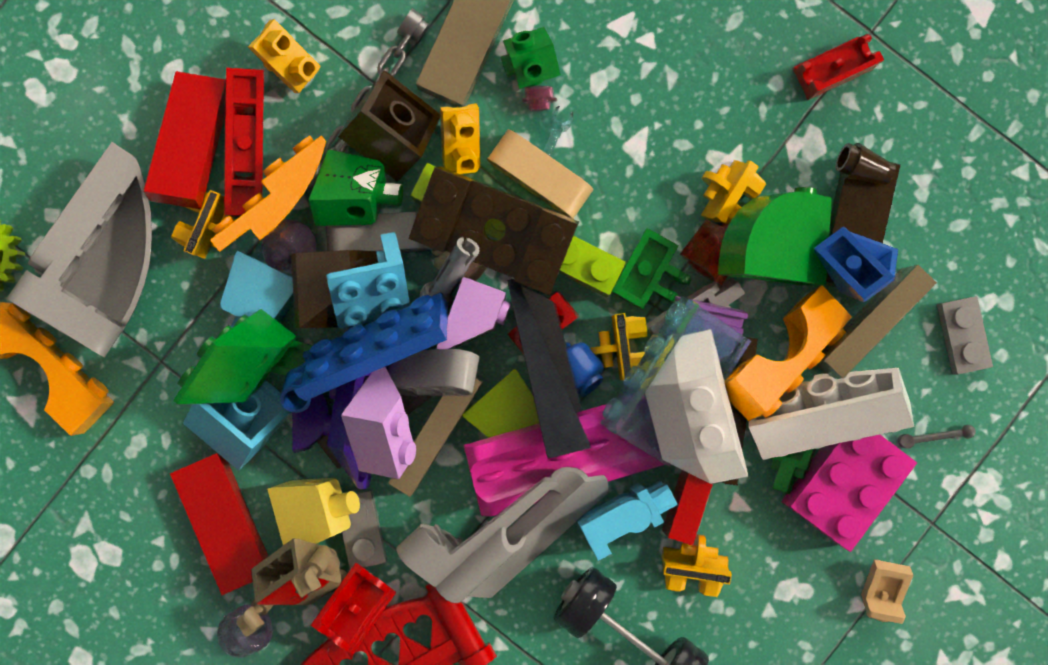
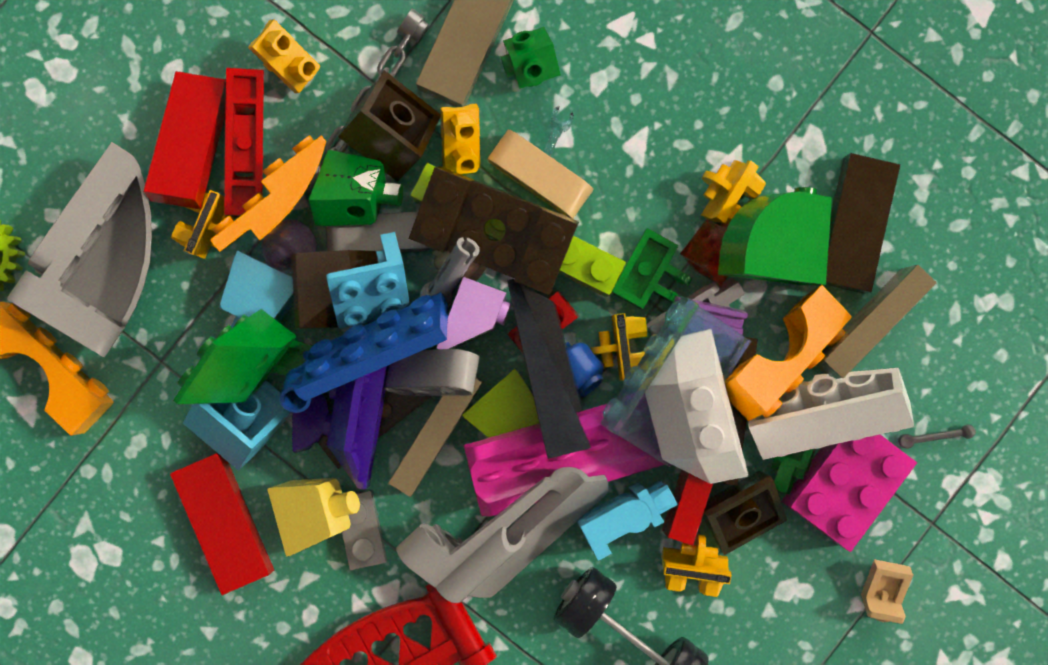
(234, 641): head -> none
(291, 576): dark tan torso -> none
(353, 608): red hinge -> none
(379, 428): lavender slope -> none
(539, 97): clear pink plate -> none
(744, 511): none -> dark brown slope
(837, 66): red hinge -> none
(857, 263): blue slope -> none
(863, 164): dark brown cone -> none
(964, 335): light grey plate -> none

